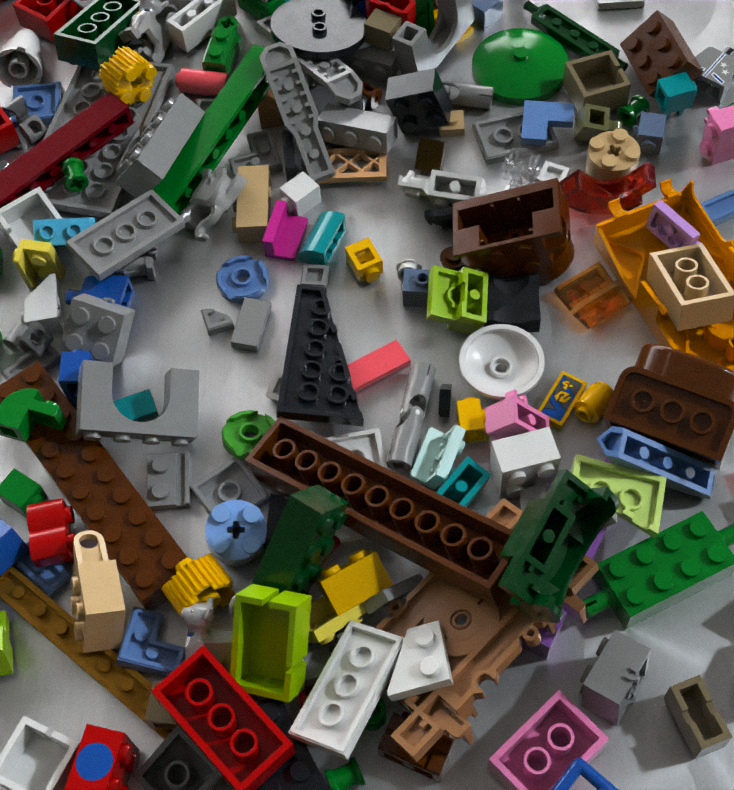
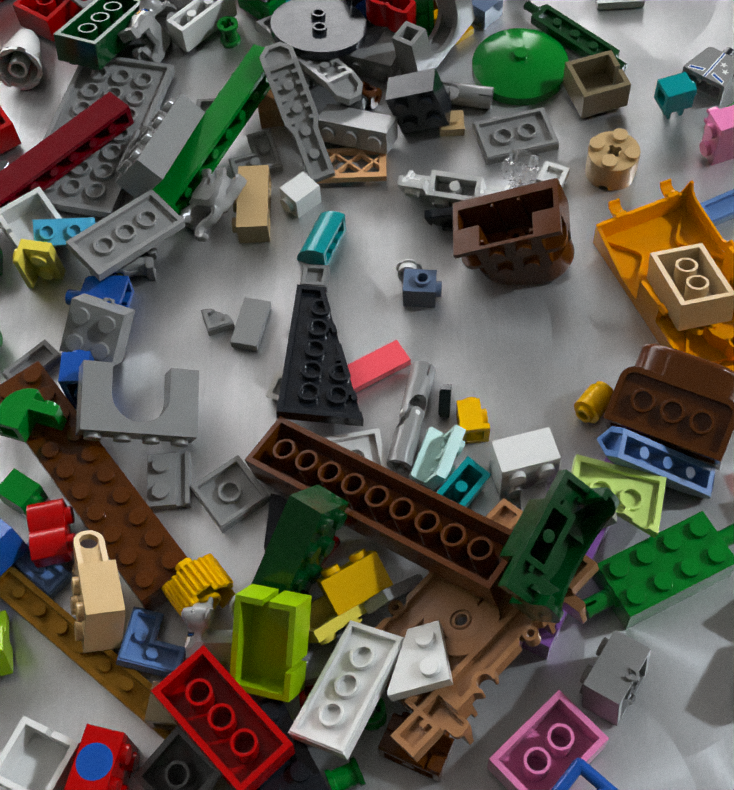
(23, 338): dark grey leg -> none
(30, 126): leg -> none
(40, 100): medium blue tile -> none
(45, 306): white slope -> none
(76, 179): green bush -> none
(128, 76): yellow brick -> none
(137, 406): teal tile -> none
(200, 81): coral brick -> none
(221, 51): green brick -> none
(235, 515): light blue brick -> none
(239, 266): medium blue tile -> none
(240, 423): bright green tile -> none
(284, 233): dark pink panel -> none
(289, 155): black tile -> none
(366, 265): yellow brick -> none
(381, 28): dark tan brick -> none
(430, 155): dark brown brick -> none
(448, 261): reddish brown plate -> none
(458, 298): lime brick -> none
(504, 349): white dish -> none
(513, 417): bright pink brick -> none
(514, 302): black brick -> none
(543, 114): medium blue tile -> none
(561, 399): tile -> none
(592, 121): olive brick -> none
(592, 194): clear red arch -> none
(593, 295): clear orange slope -> none
(632, 111): green bush -> none
(650, 132): sand blue brick -> none
(659, 52): reddish brown brick -> none
(671, 227): lavender bracket -> none
(697, 717): dark tan brick -> none

